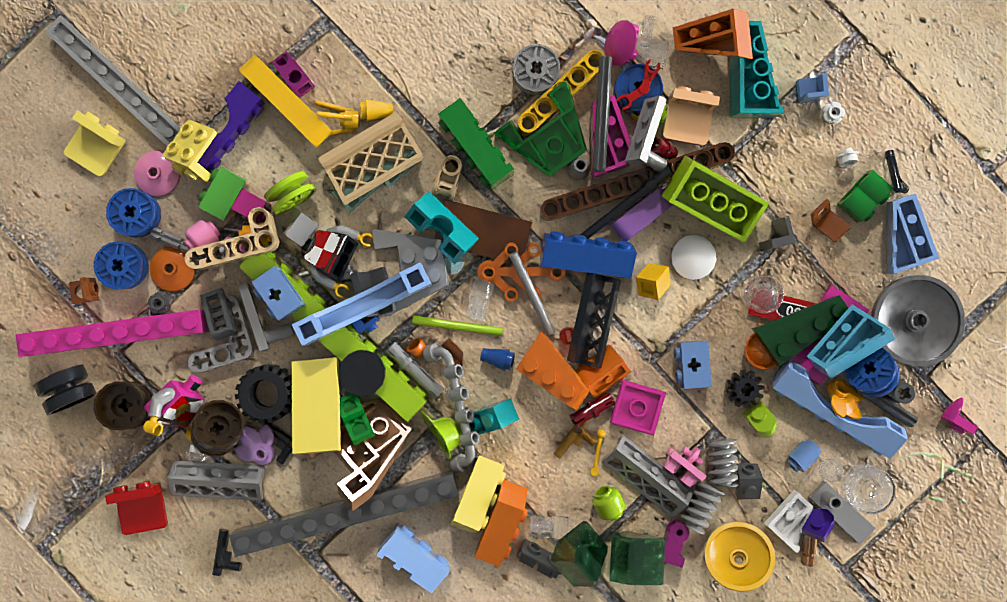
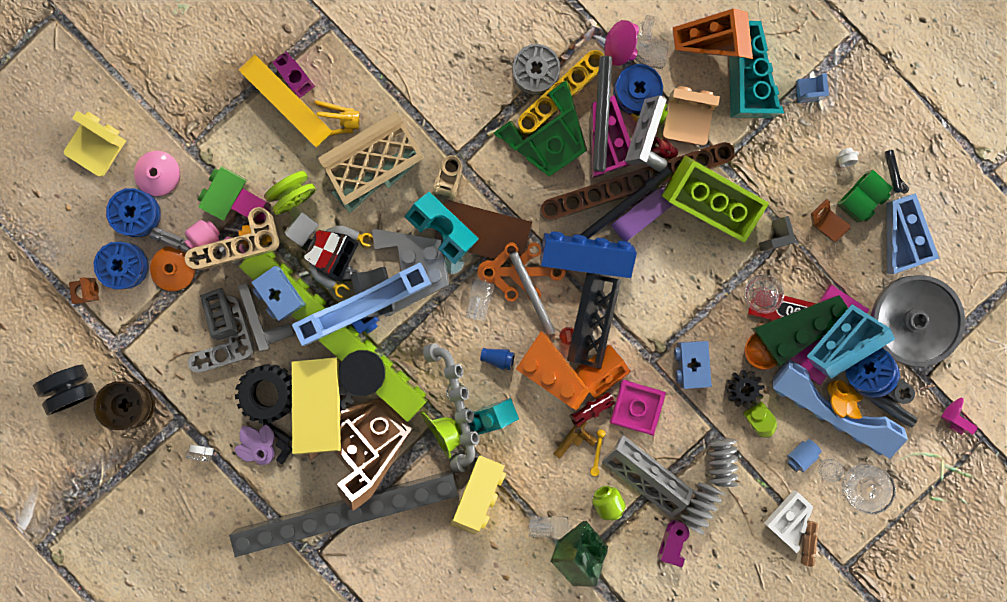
(111, 333): dark pink brick -> none
(113, 80): light grey plate -> none
(139, 507): red bracket -> none
(165, 303): dark grey plate -> none
(174, 405): torso -> none
(188, 148): light yellow bracket -> none
(215, 477): light grey fence -> none
(223, 417): dark brown wheel -> none
(224, 556): black hose -> none
(242, 107): dark purple arch -> none
(355, 419): green slope -> none
(374, 110): yellow cone -> none
(414, 370): light grey pin -> none
(414, 557): light blue wedge -> none
(416, 347): orange hinge -> none
(454, 350): reddish brown arm -> none
(455, 325): lime bar -> none
(475, 144): green wedge -> none
(502, 524): orange wedge -> none
(533, 553): dark grey hinge -> none
(576, 173): light grey cone -> none
(637, 559): clear green slope -> none
(643, 89): red piece -> none
(653, 281): yellow panel -> none
(675, 460): bright pink hips -> none
(693, 257): white dish -> none
(741, 541): yellow dish -> none
(749, 481): dark grey bracket -> none
(819, 524): dark purple plate -> none
(827, 113): white plate -> none
(844, 514): light grey piece -> none

